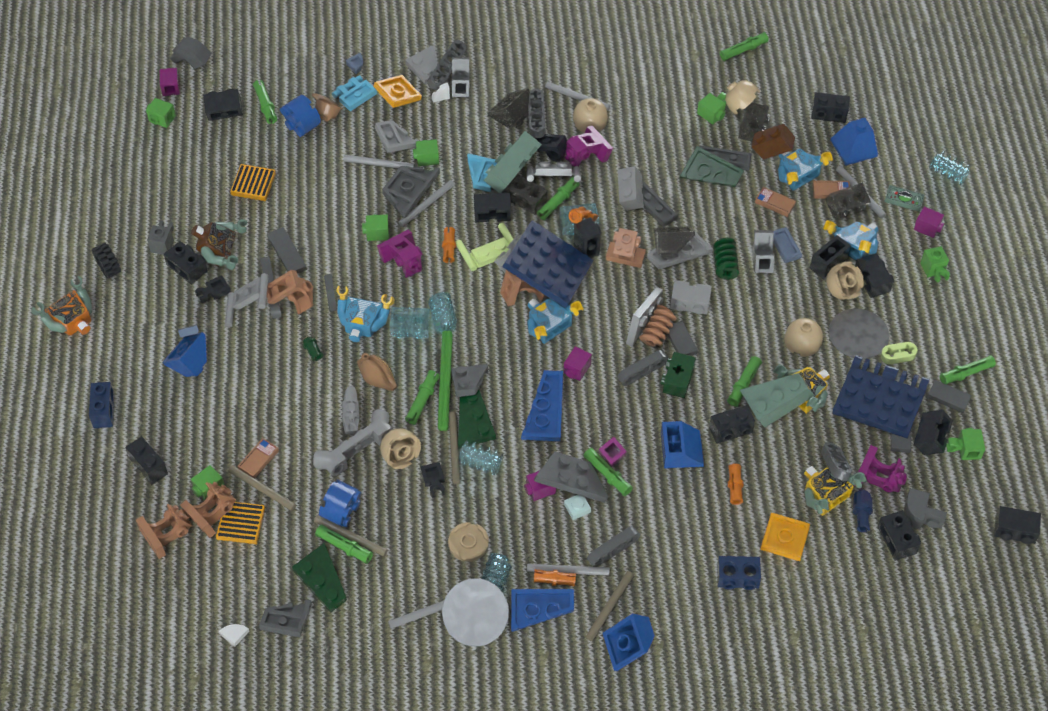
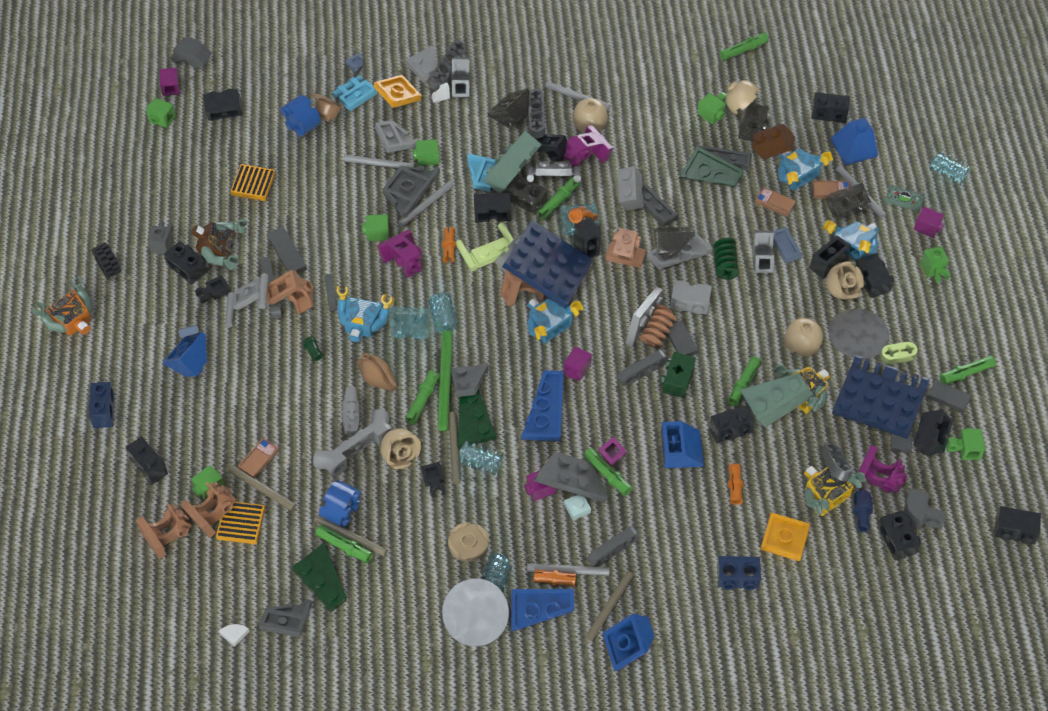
(267, 106): bright green pin -> none
(416, 615): light grey bar -> none

